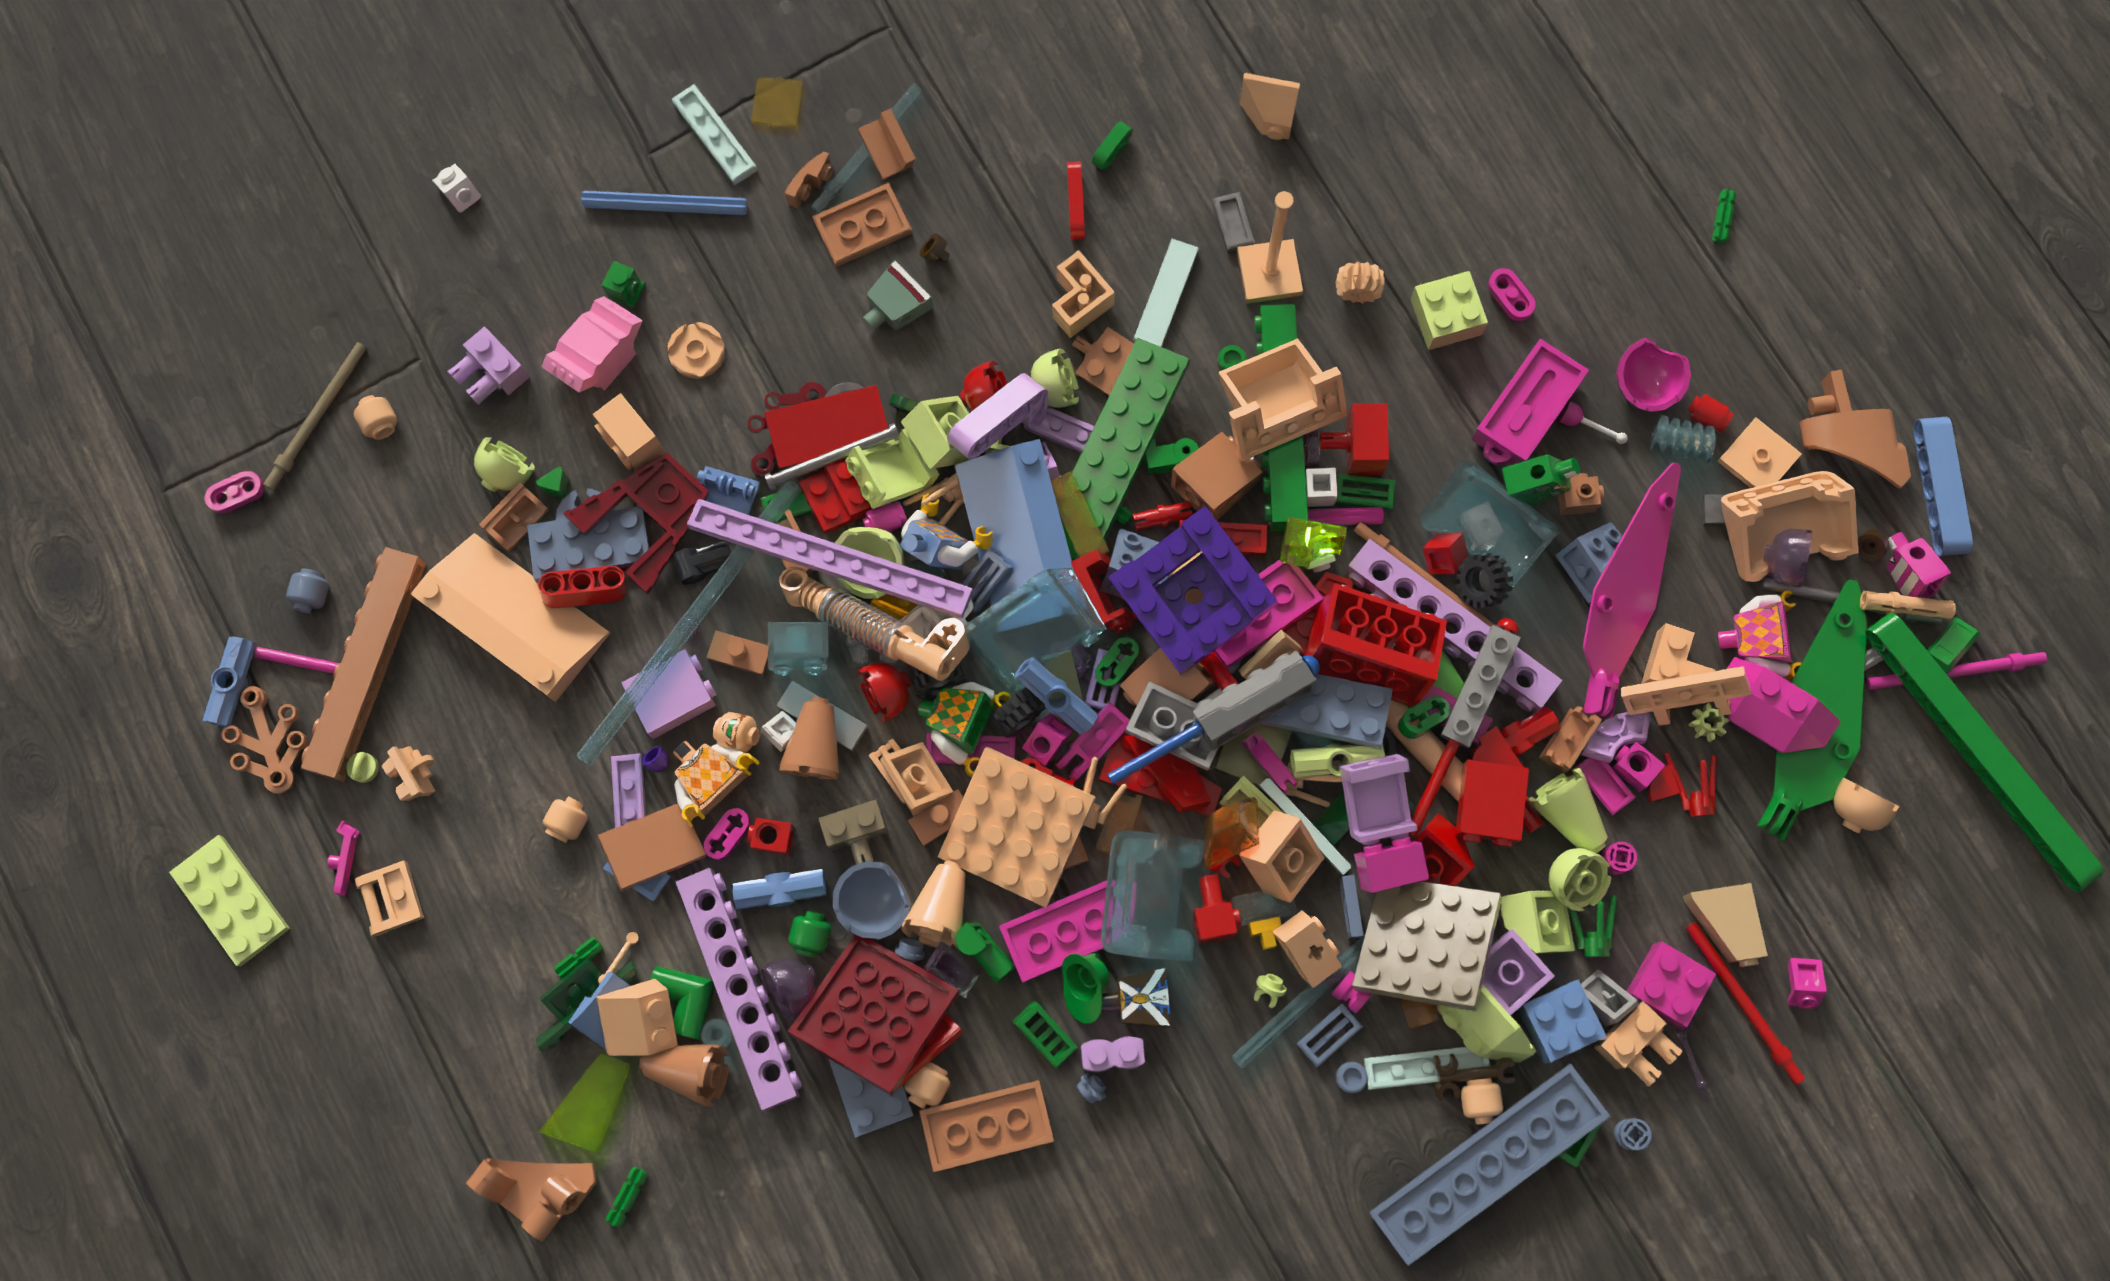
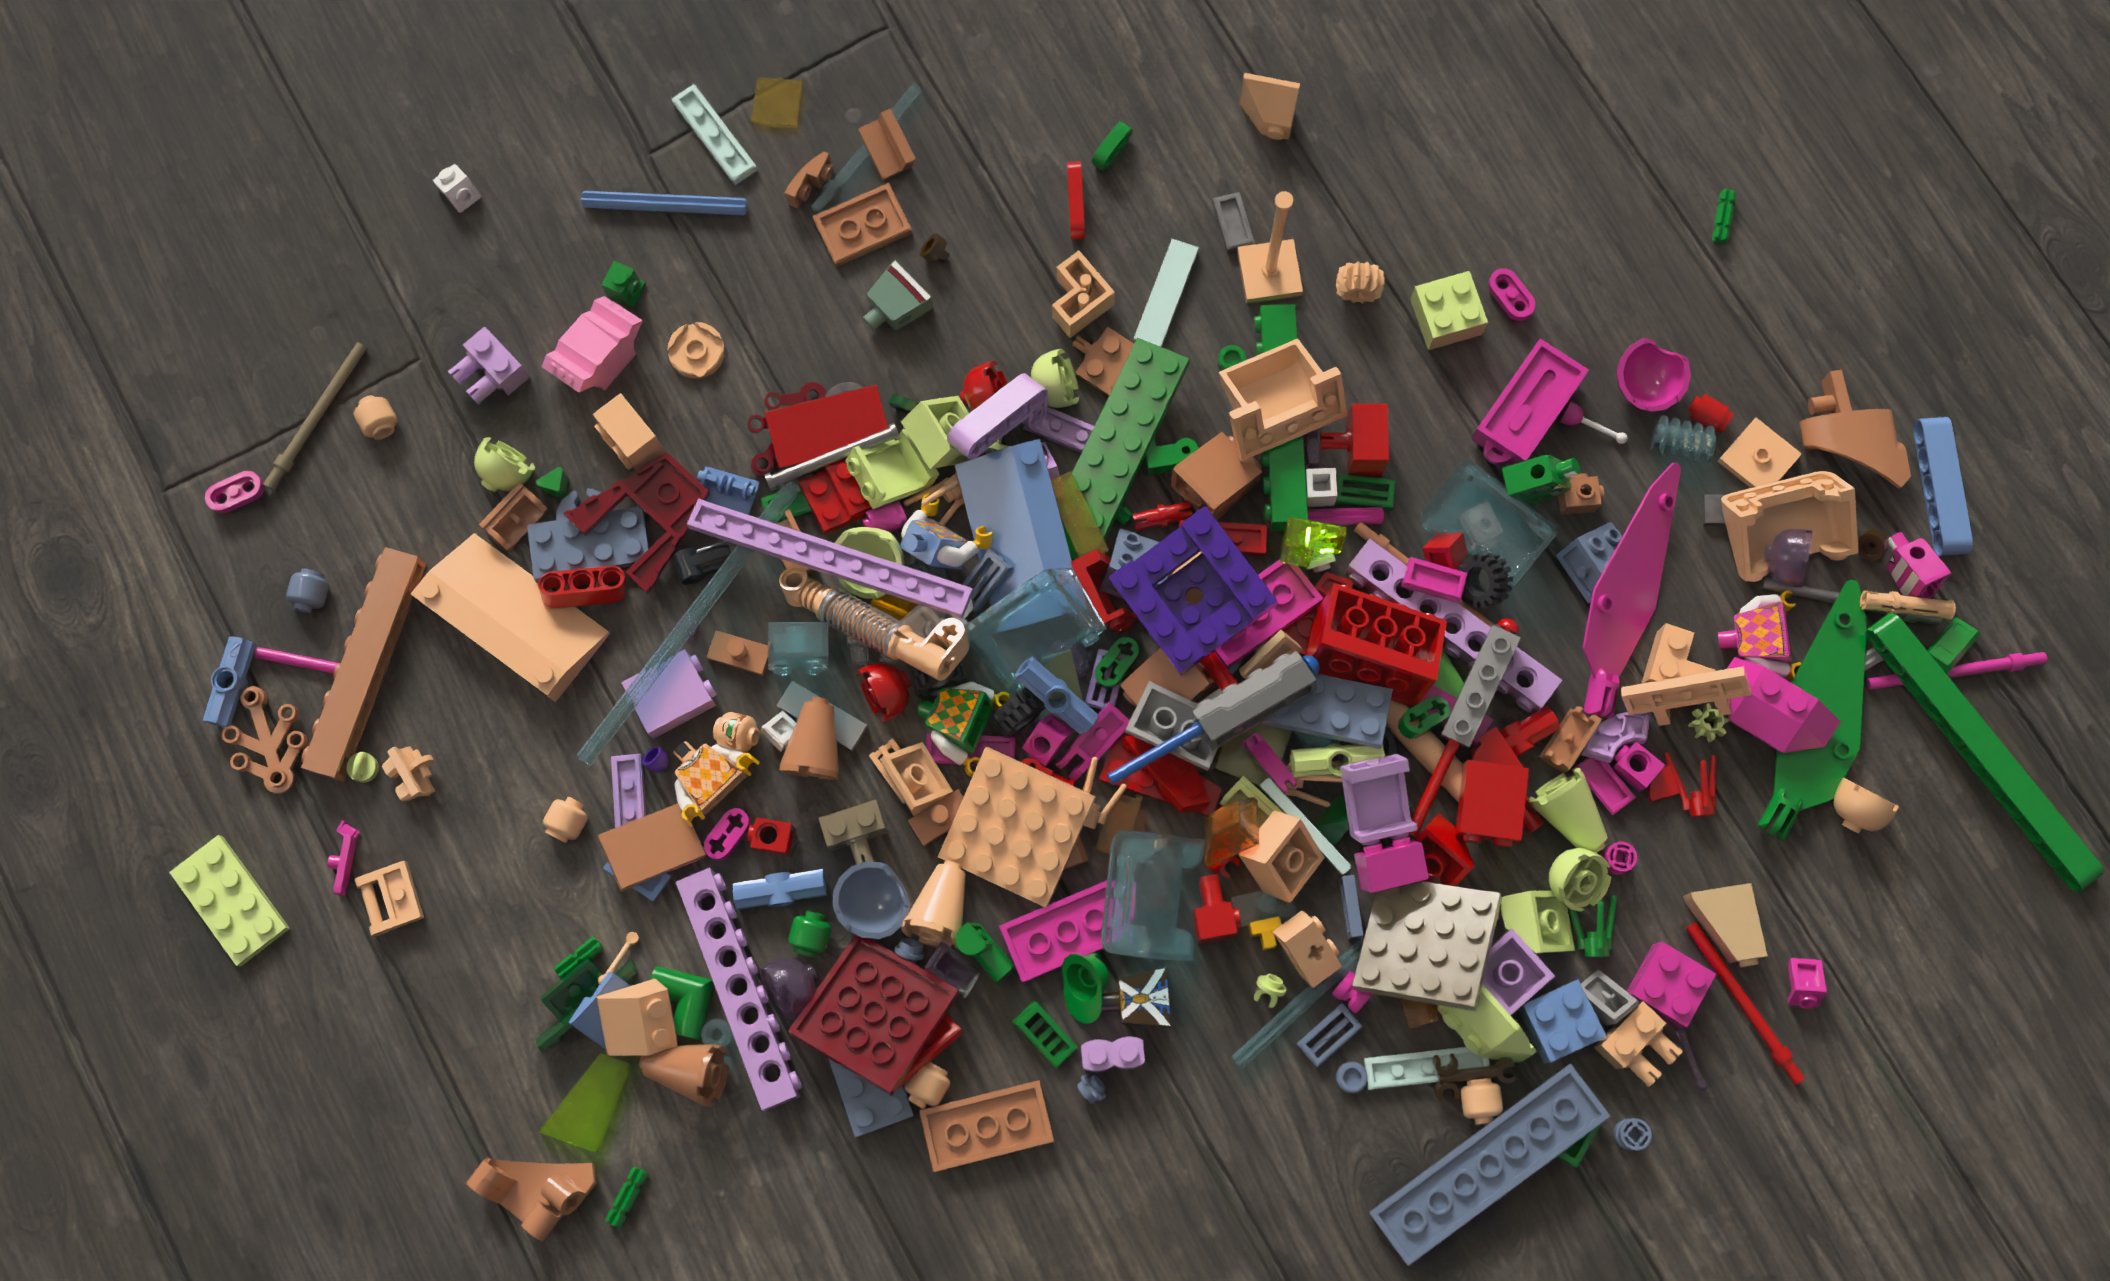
(1434, 580): none -> dark pink tile

